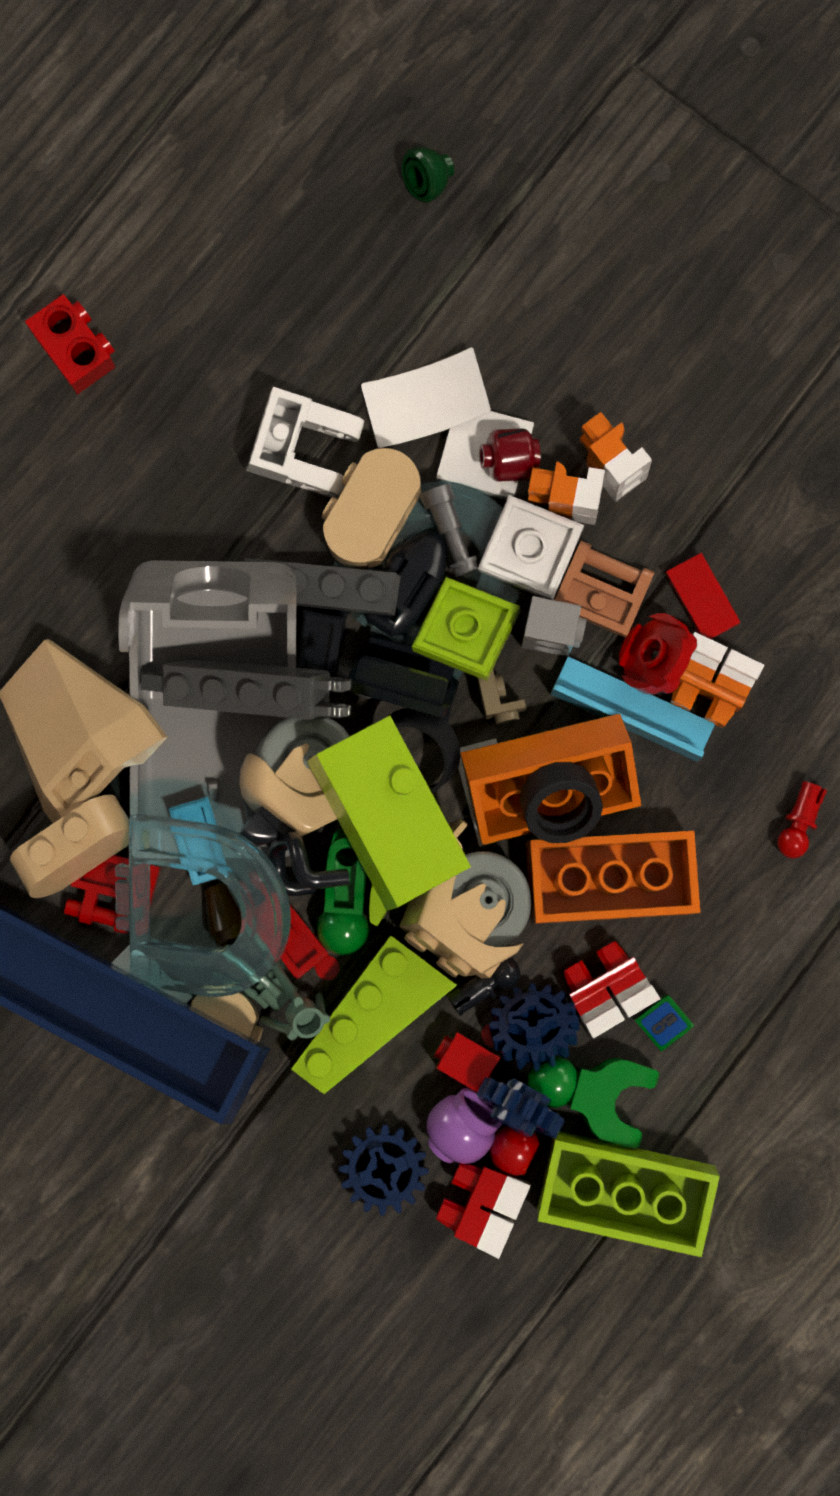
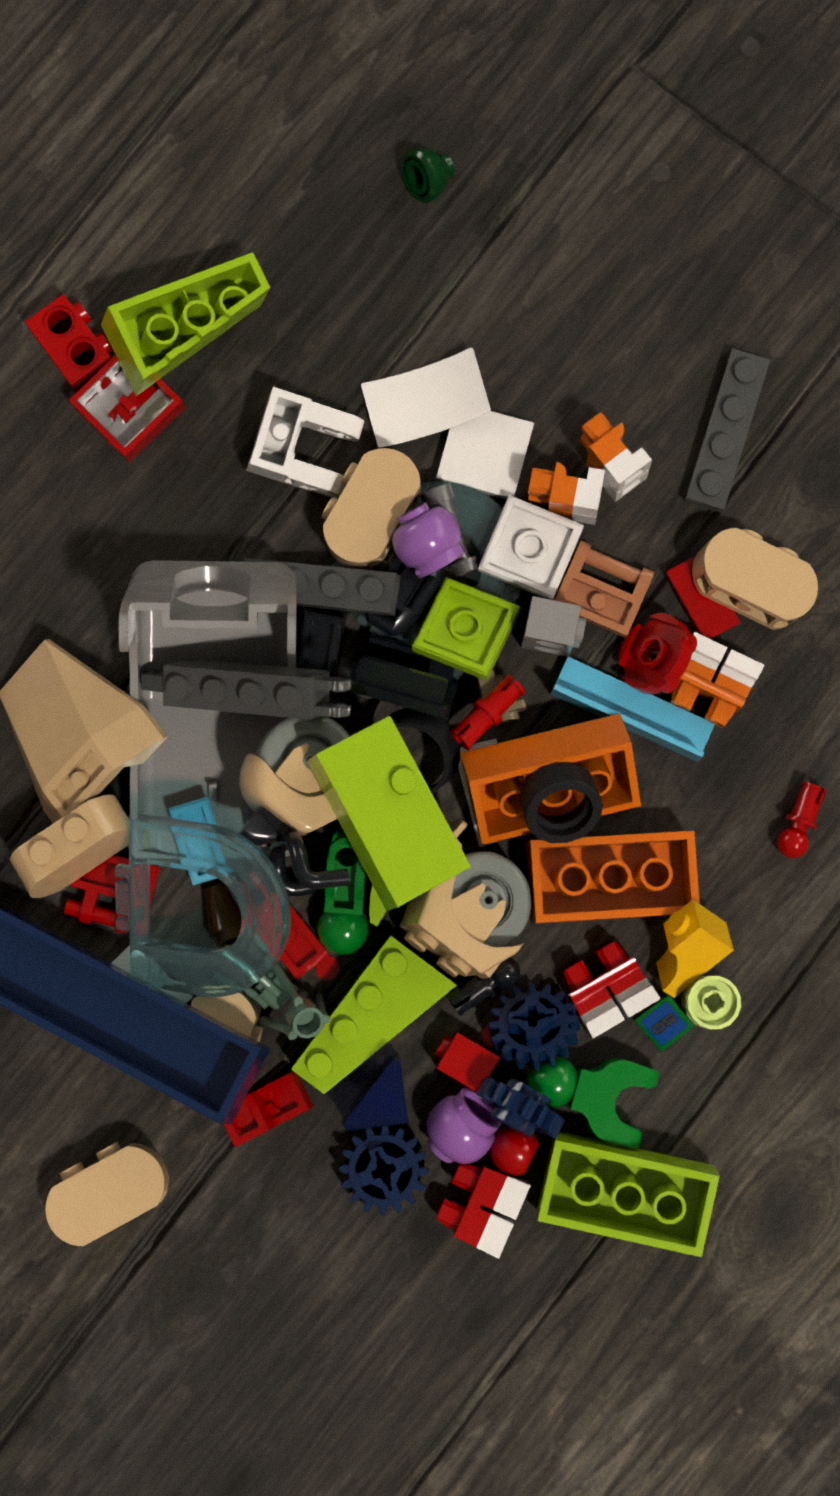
(106, 1193): none -> tan brick
(119, 415): none -> piece
(178, 319): none -> lime wedge
(269, 1108): none -> red slope
(383, 1102): none -> clear blue slope
(427, 539): none -> medium lavender piece
(487, 712): none -> red pin
(510, 454): dark red head -> none
(695, 945): none -> yellow arch
(711, 1002): none -> yellowish green wheel
(727, 430): none -> dark grey plate
(755, 578): none -> tan brick

